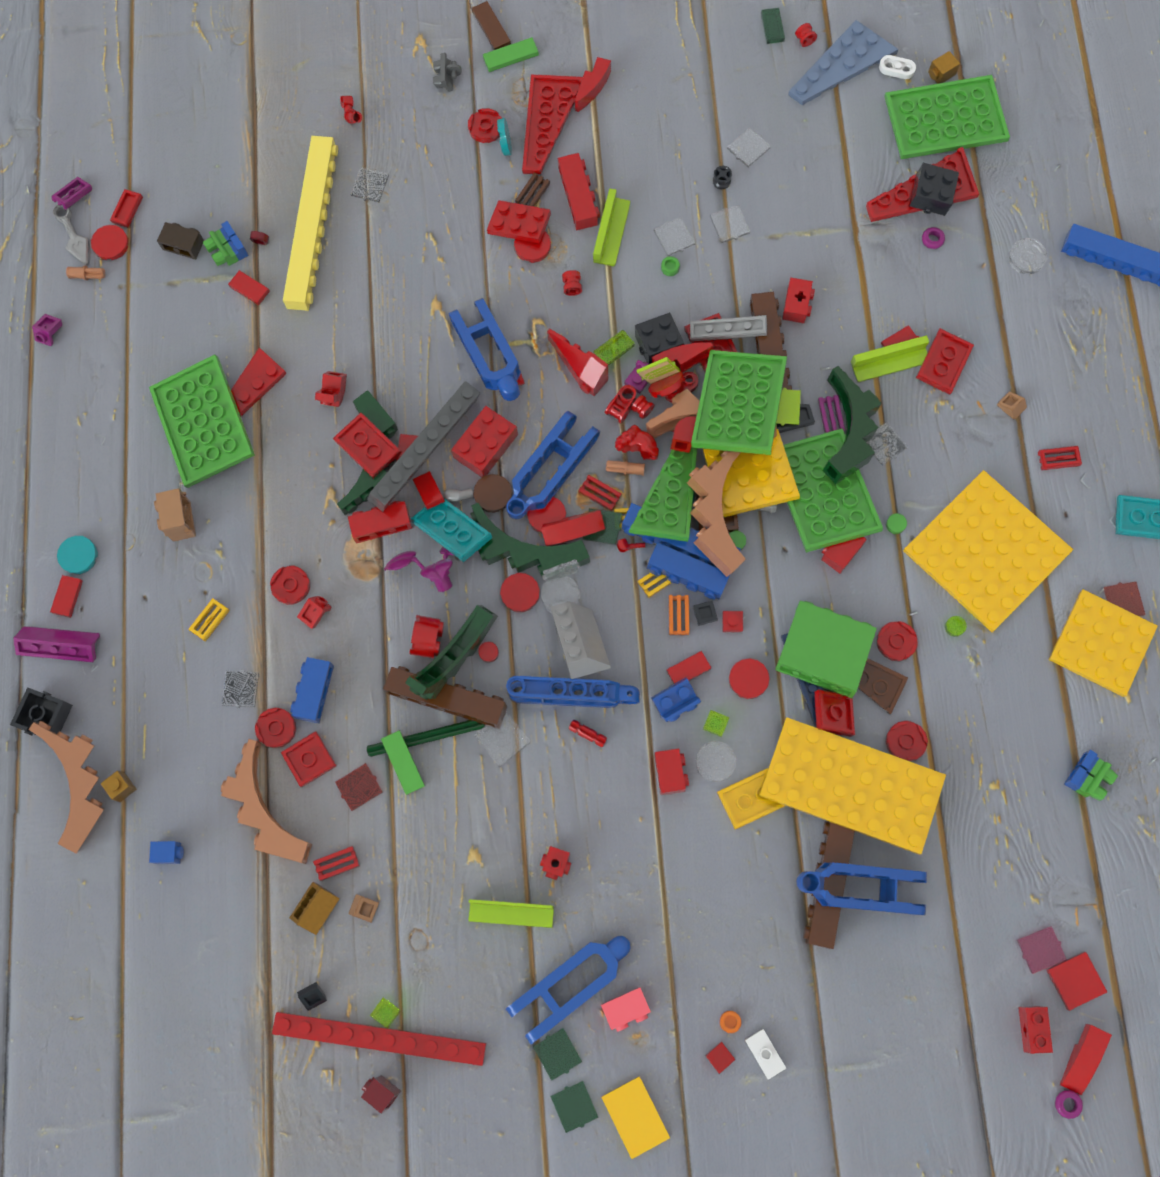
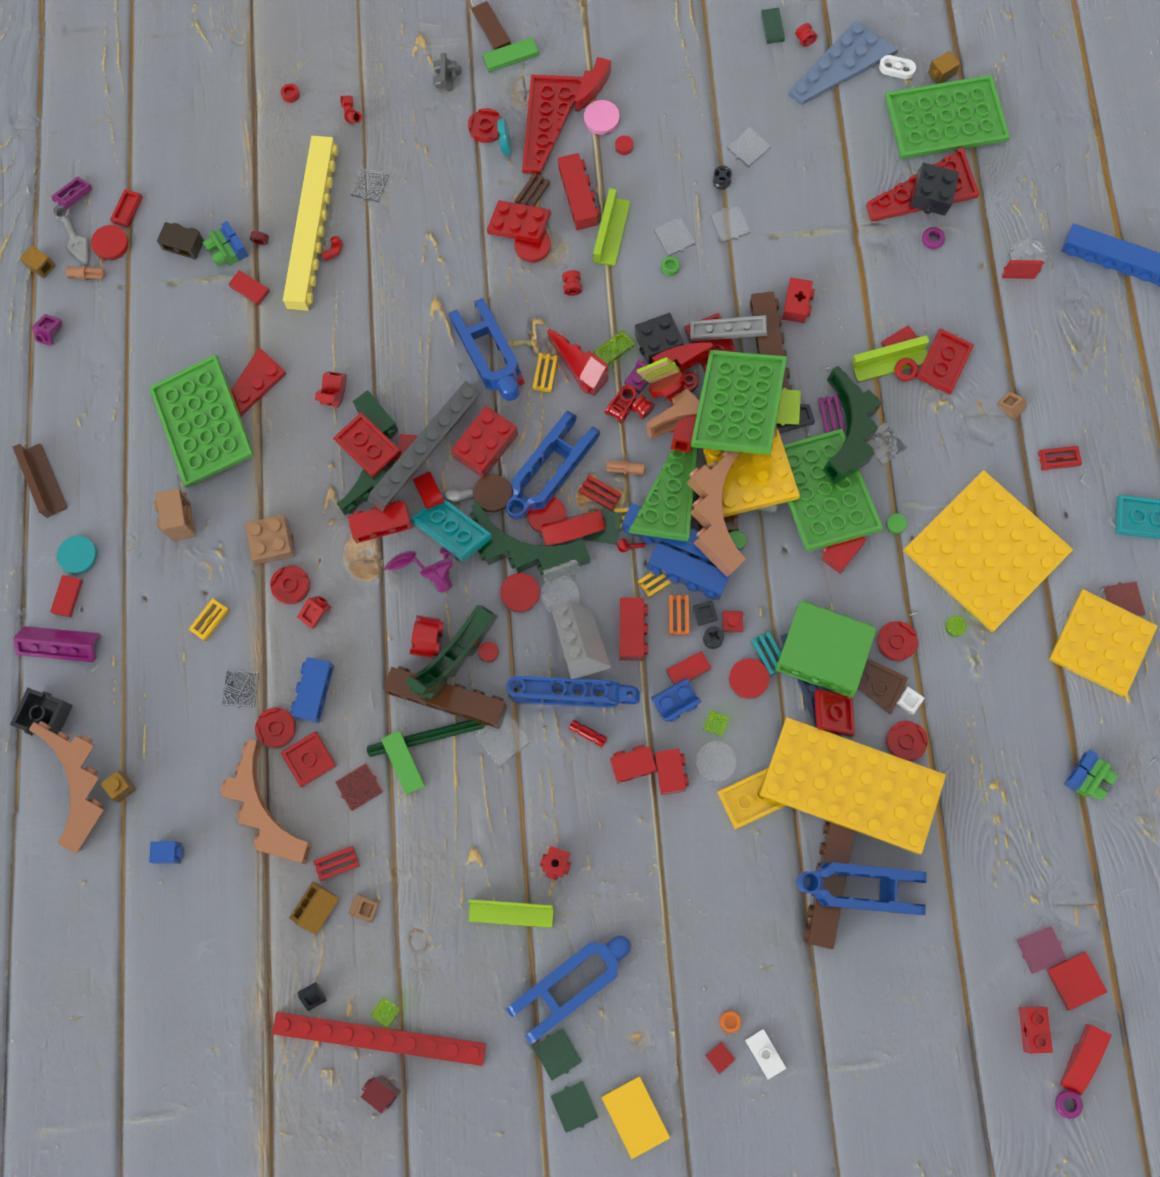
(37, 262): none -> pearl gold brick
(40, 479): none -> reddish brown panel
(270, 539): none -> medium nougat brick
(290, 93): none -> red tile
(334, 250): none -> red arm
(547, 358): none -> yellow tile
(601, 117): none -> bright pink tile
(624, 145): none -> red tile
(626, 1009): coral brick -> none
(633, 629): none -> red brick
(633, 764): none -> red brick
(637, 440): red hair -> none
(711, 641): none -> black wheel
(761, 638): none -> teal tile
(898, 369): none -> red piece
(910, 700): none -> white tile
(1022, 269): none -> red piece

